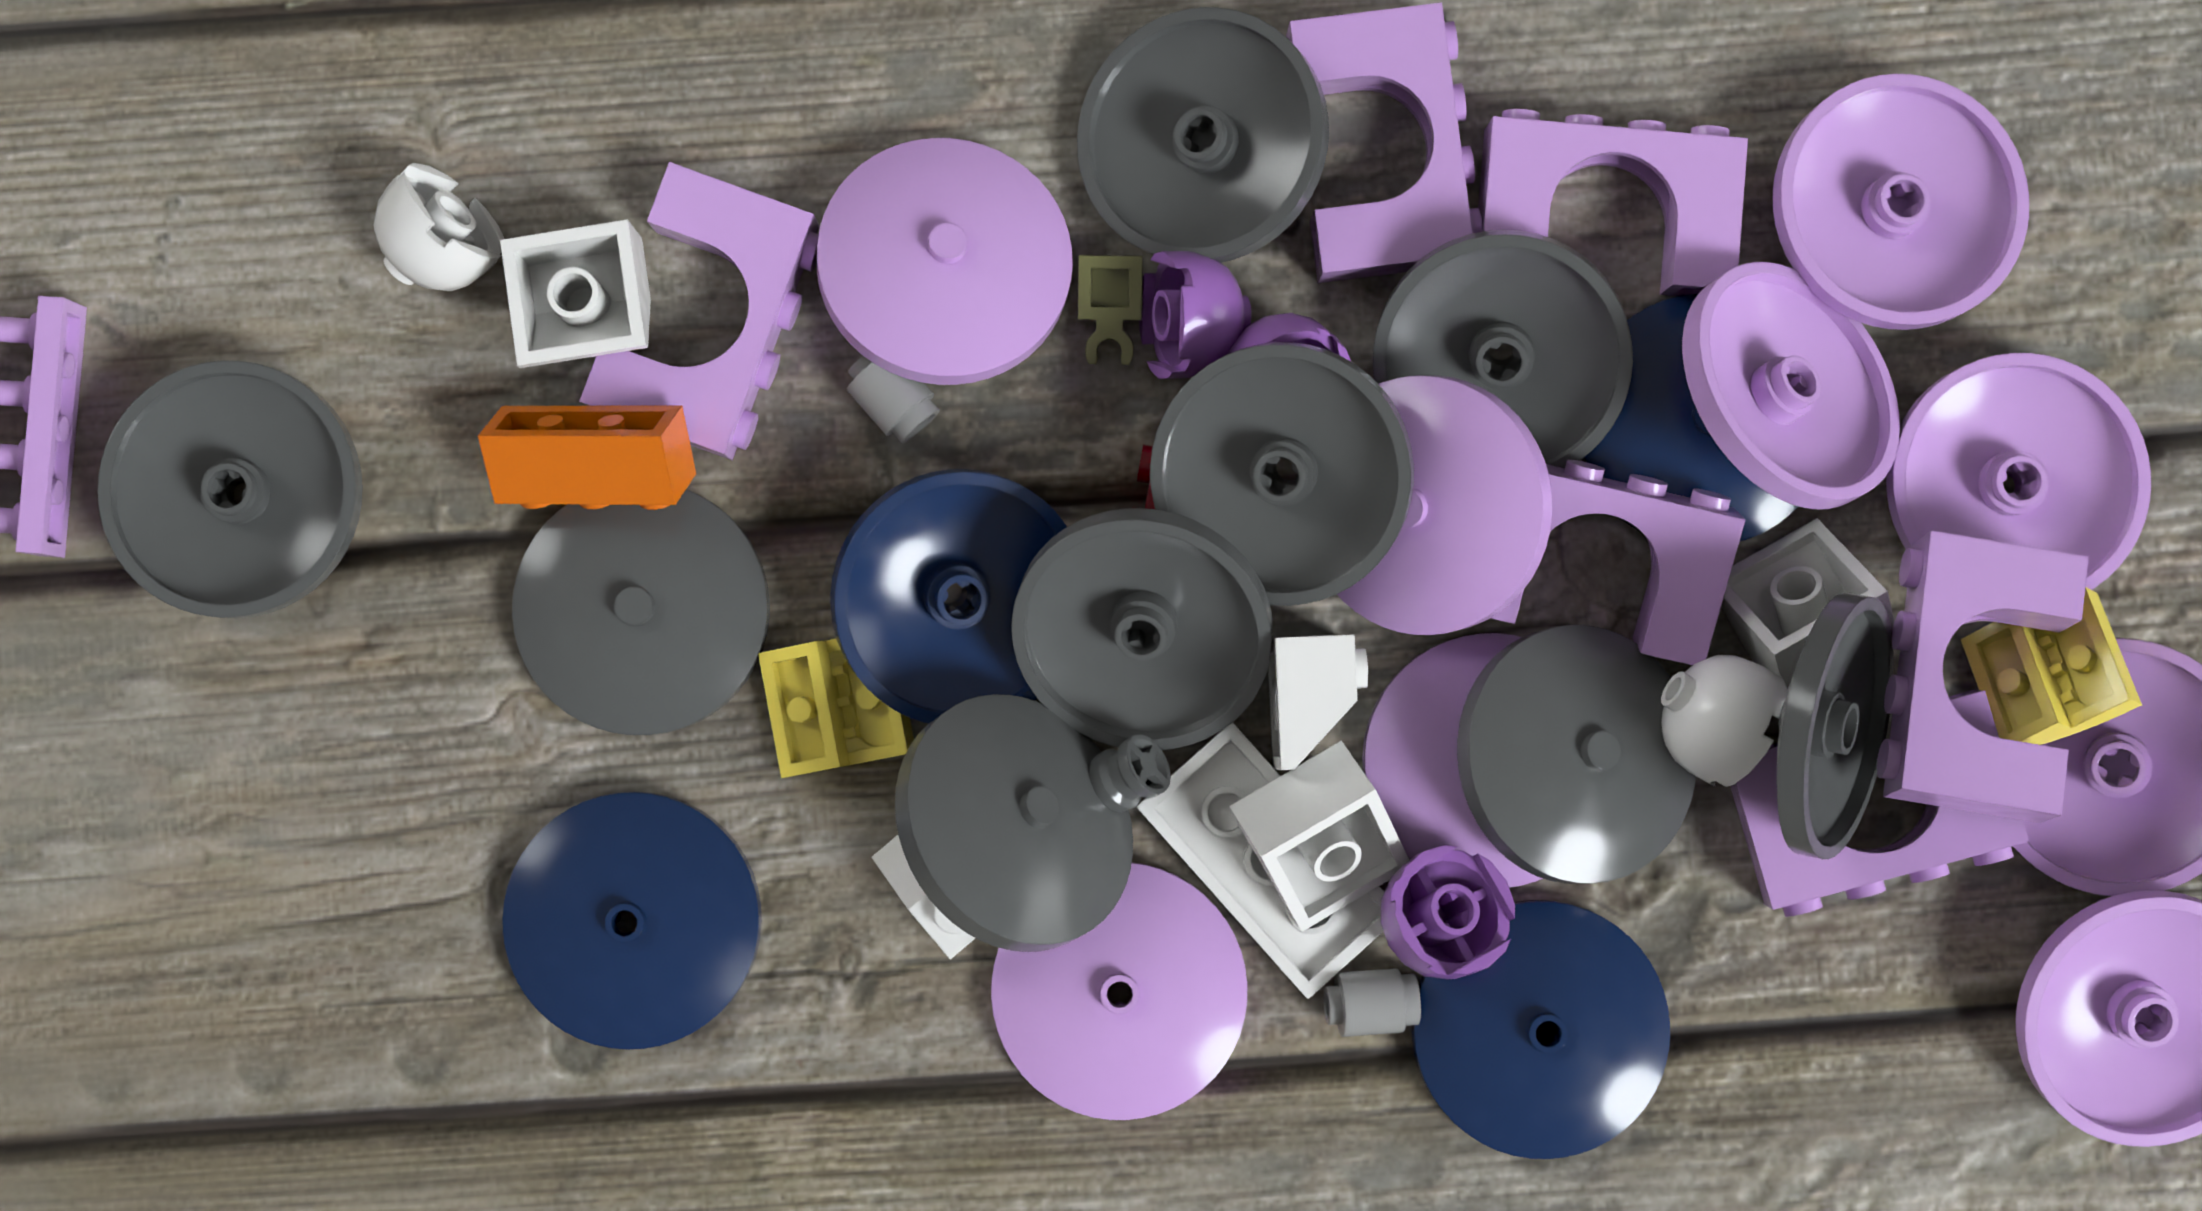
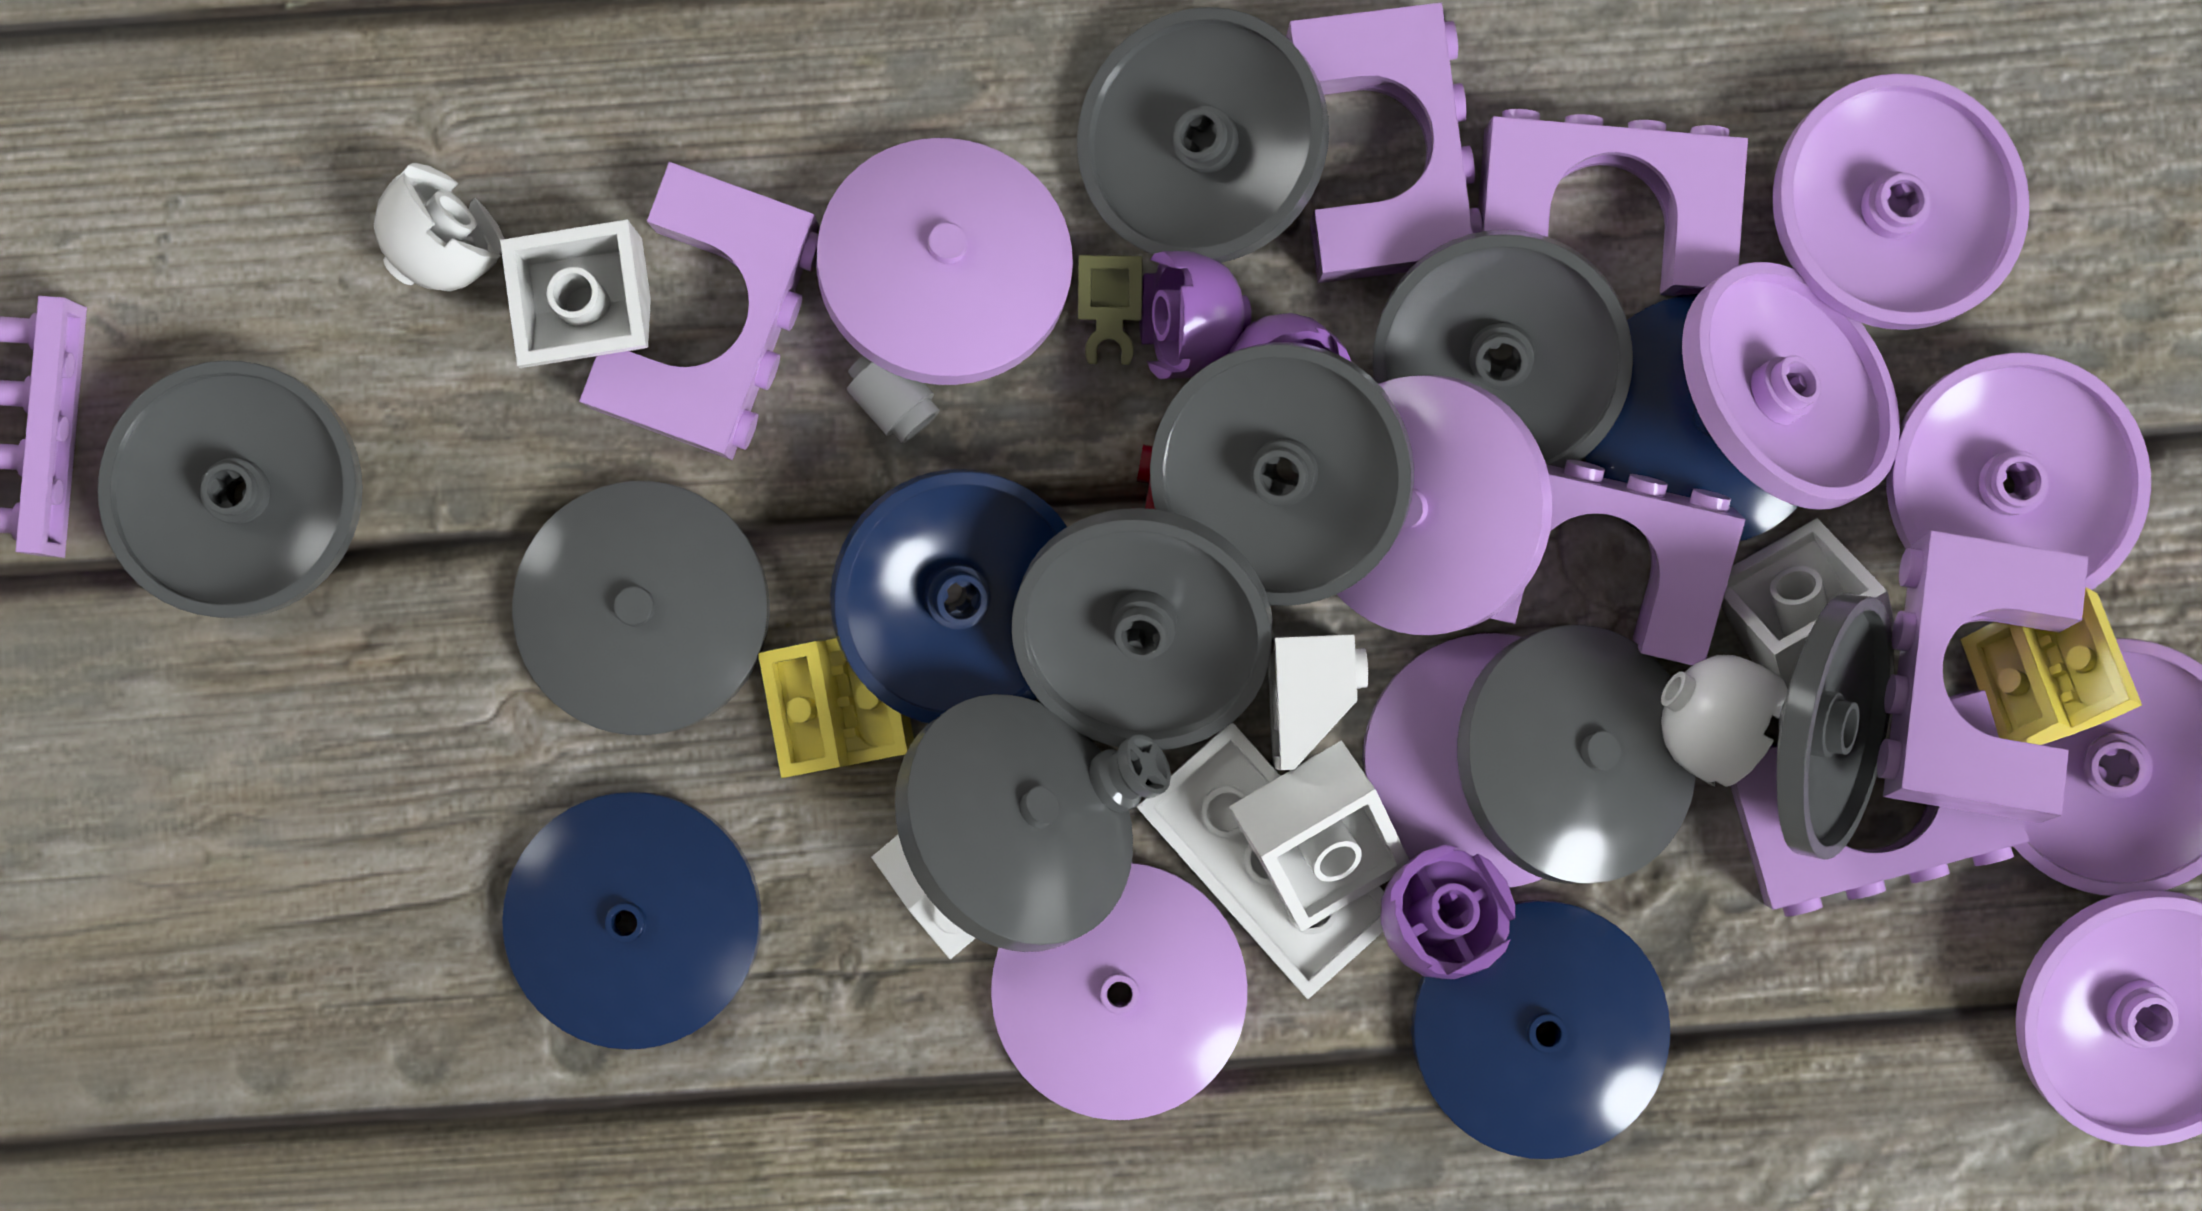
(588, 455): orange brick -> none
(1372, 1002): light grey brick -> none

